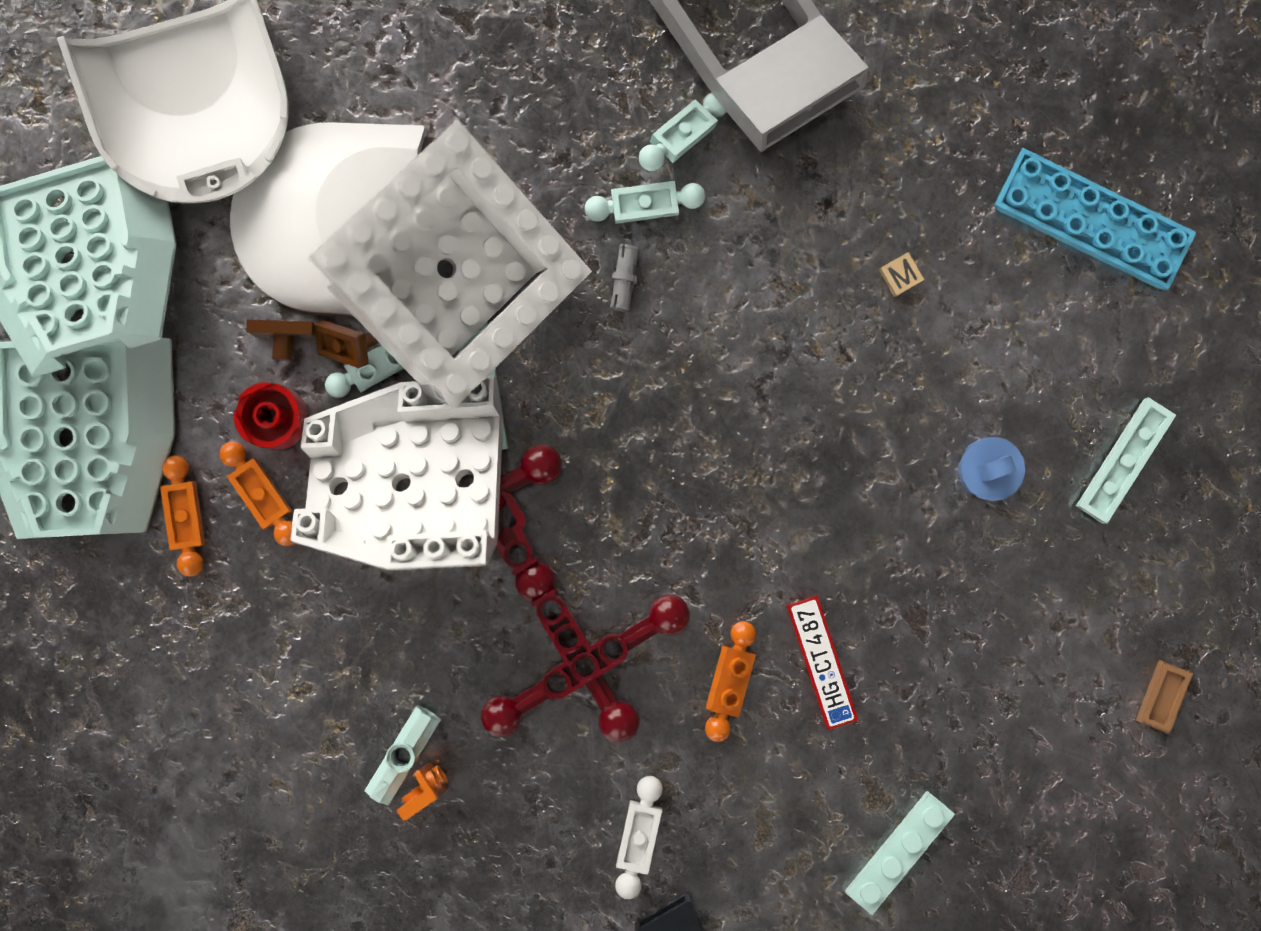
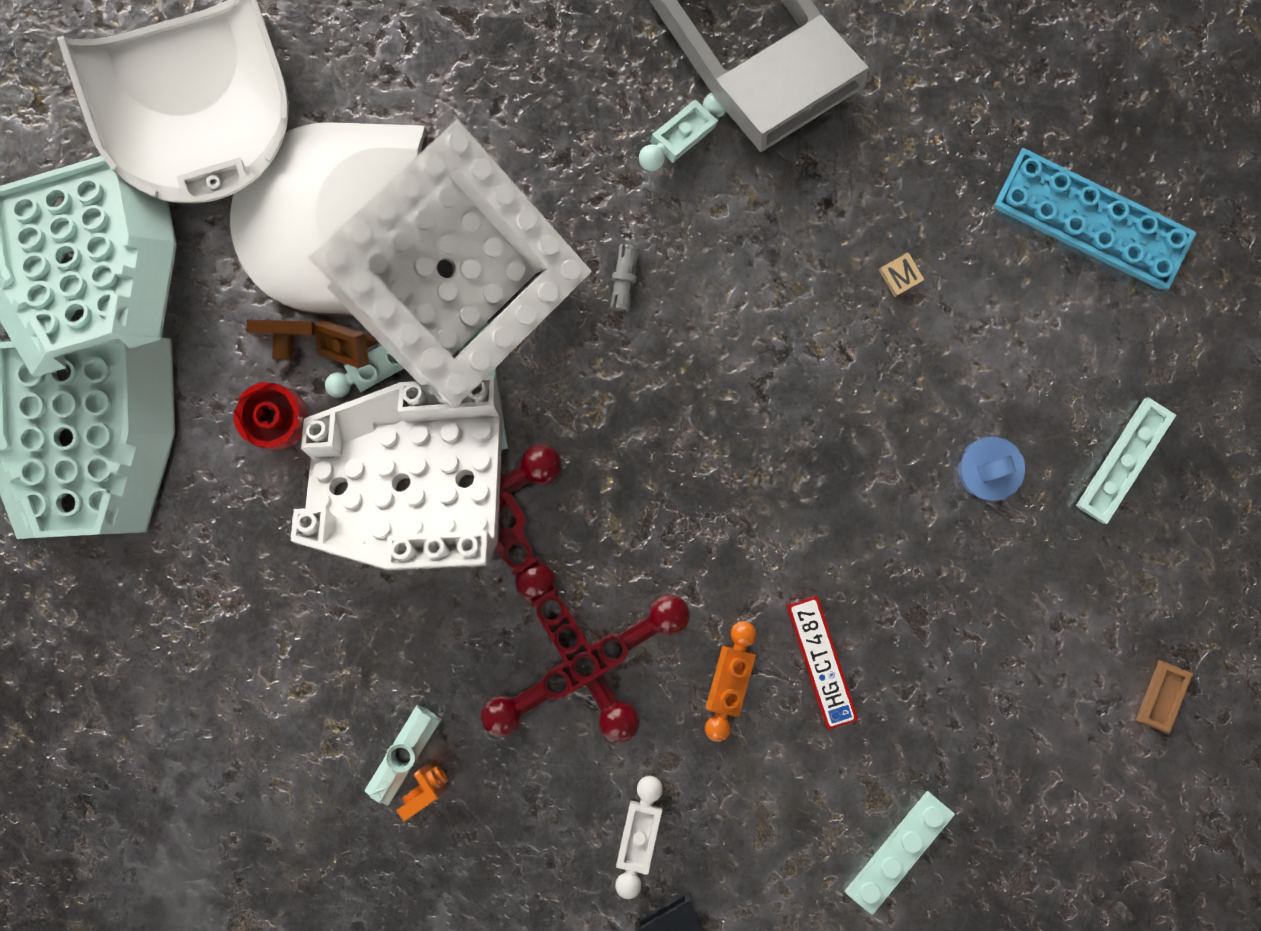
(182, 515): orange plate -> none
(258, 492): orange plate -> none
(645, 202): light aqua plate -> none

